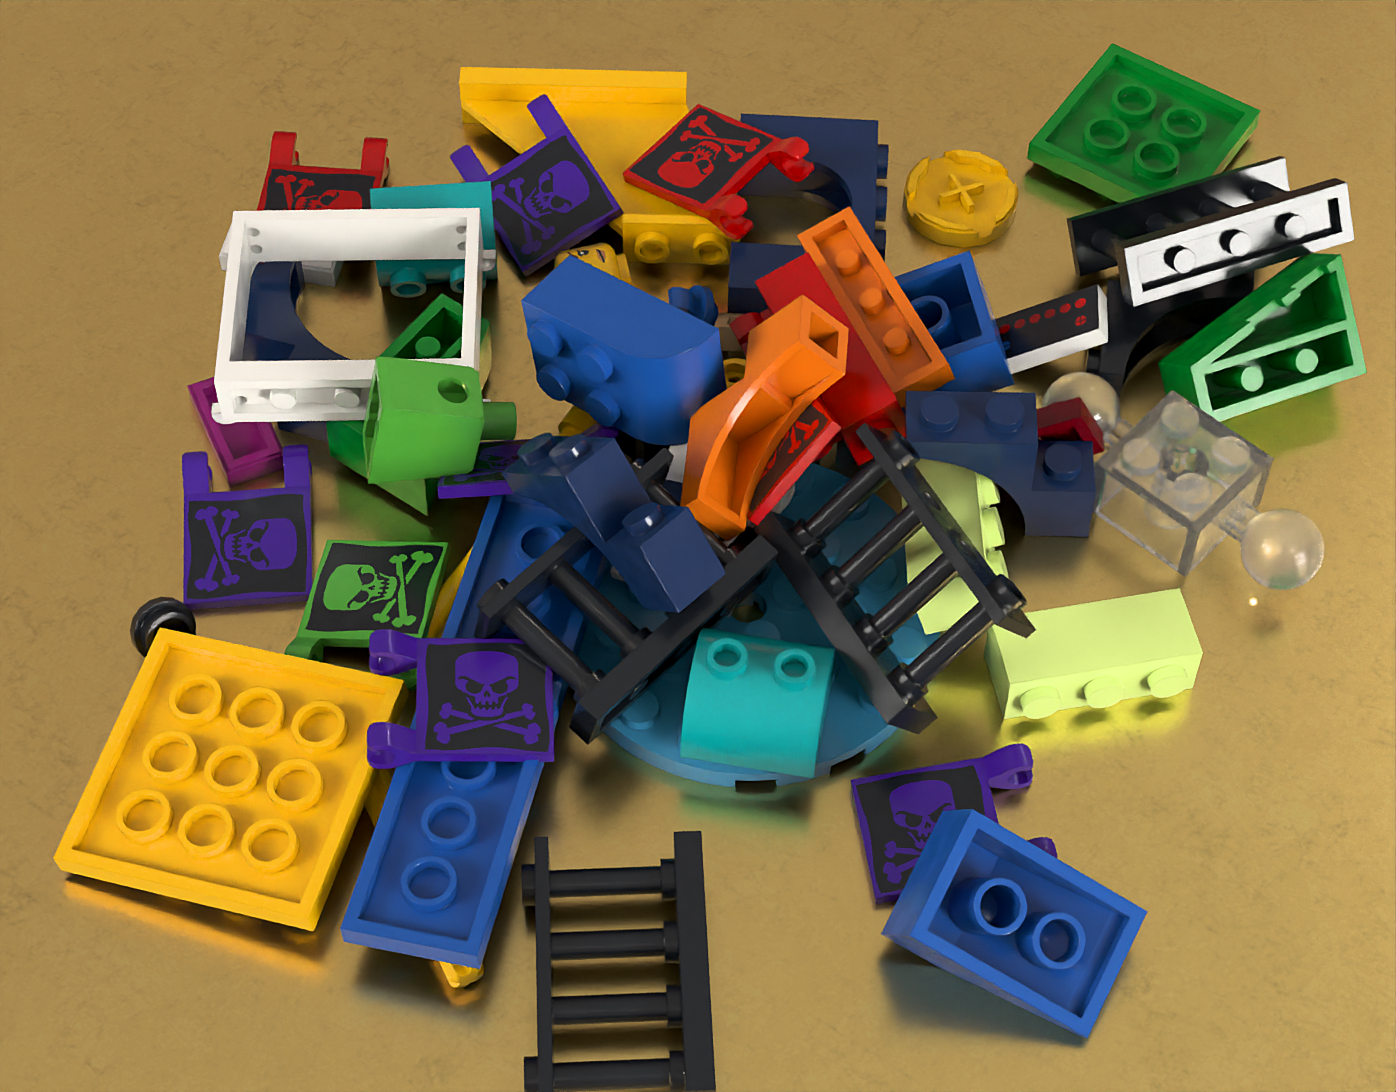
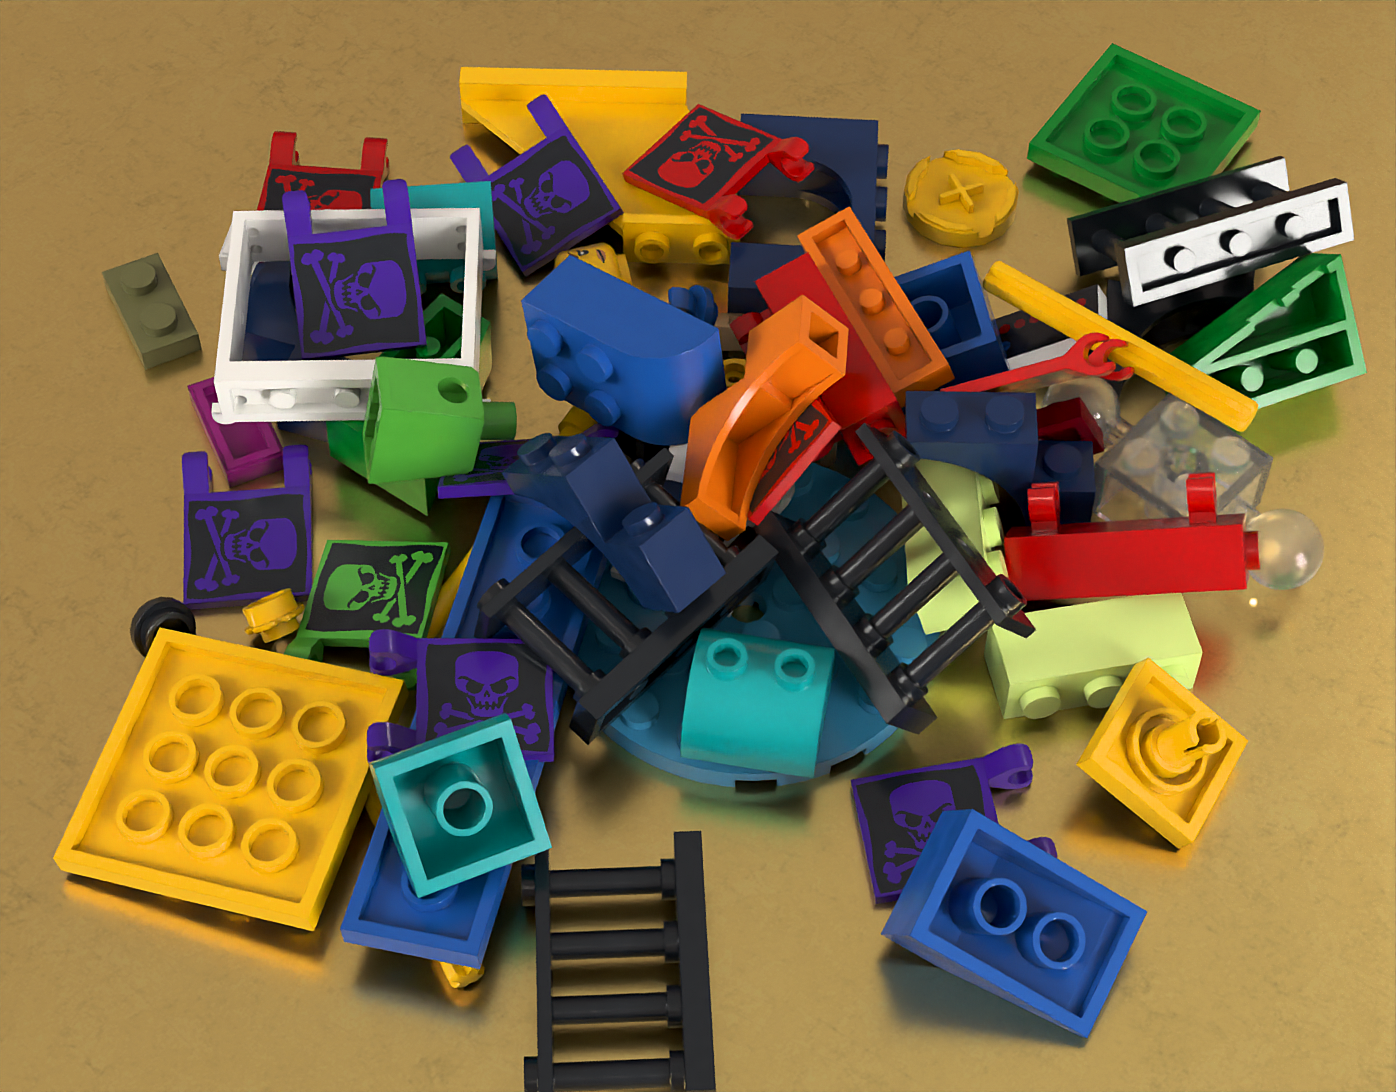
(151, 311): none -> olive plate
(273, 615): none -> yellow plate
(356, 285): none -> flag
(460, 805): none -> teal brick
(1070, 366): none -> red flag
(1131, 555): none -> red brick
(1148, 360): none -> yellow axle
(1162, 753): none -> yellow plate

